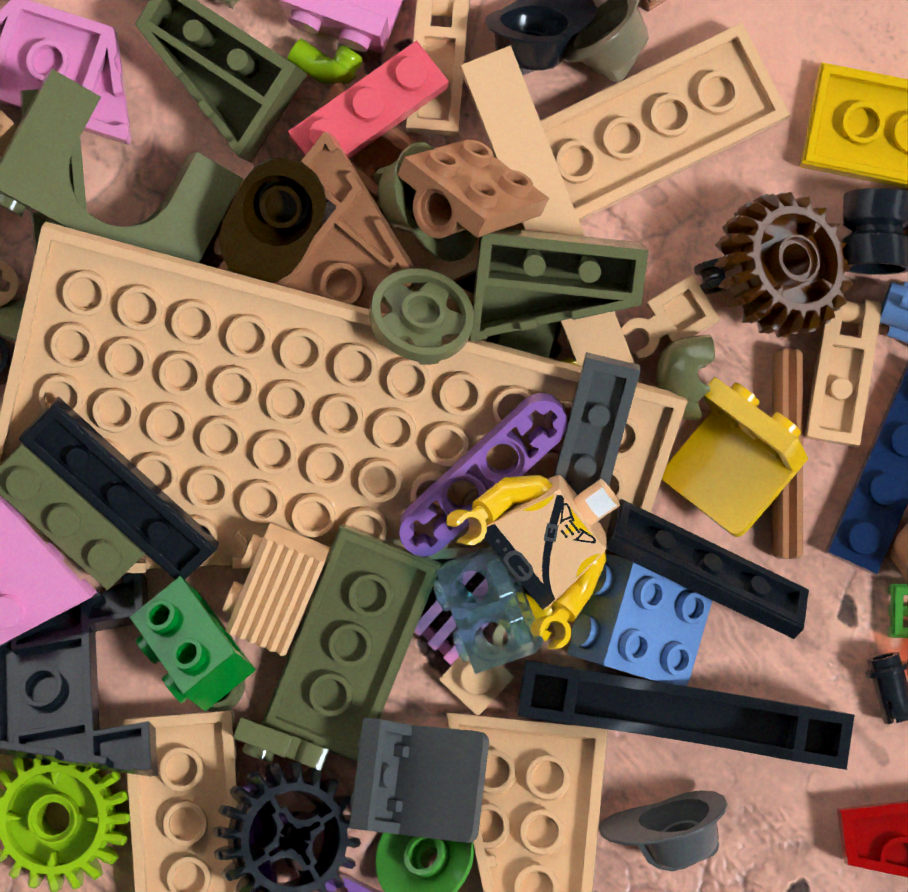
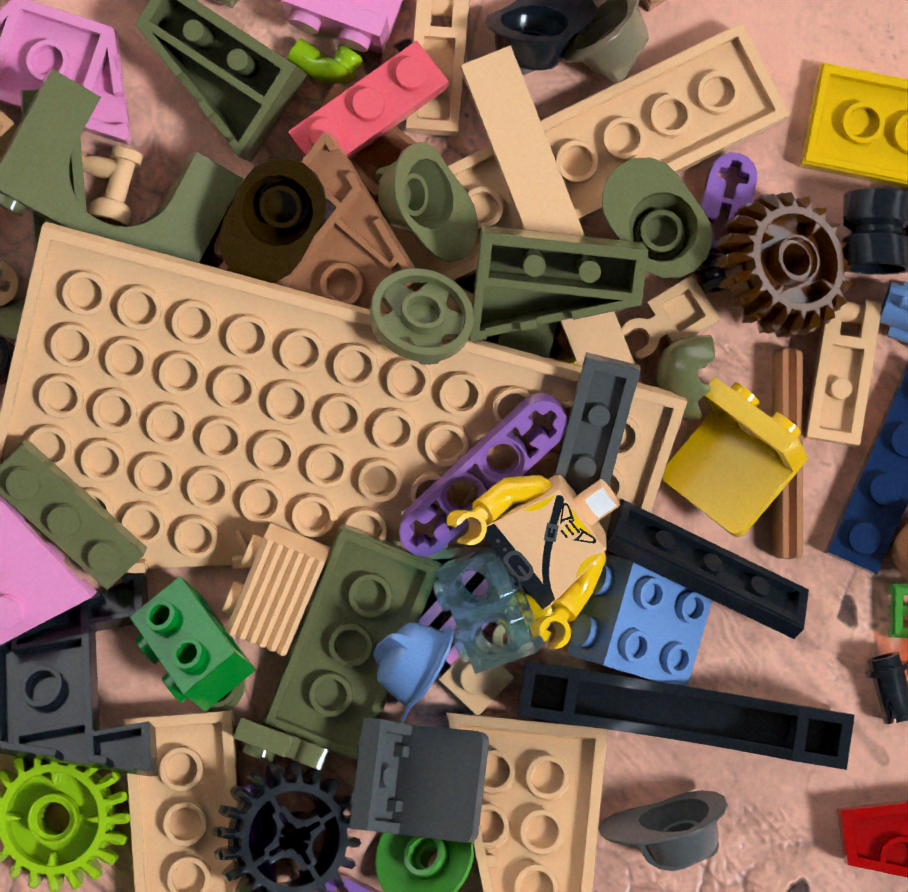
(118, 490): black tile -> none
(119, 171): none -> light nougat piece
(411, 661): none -> medium blue piece
(468, 190): nougat plate -> none
(654, 206): none -> olive piece
(715, 186): none -> medium lavender beam

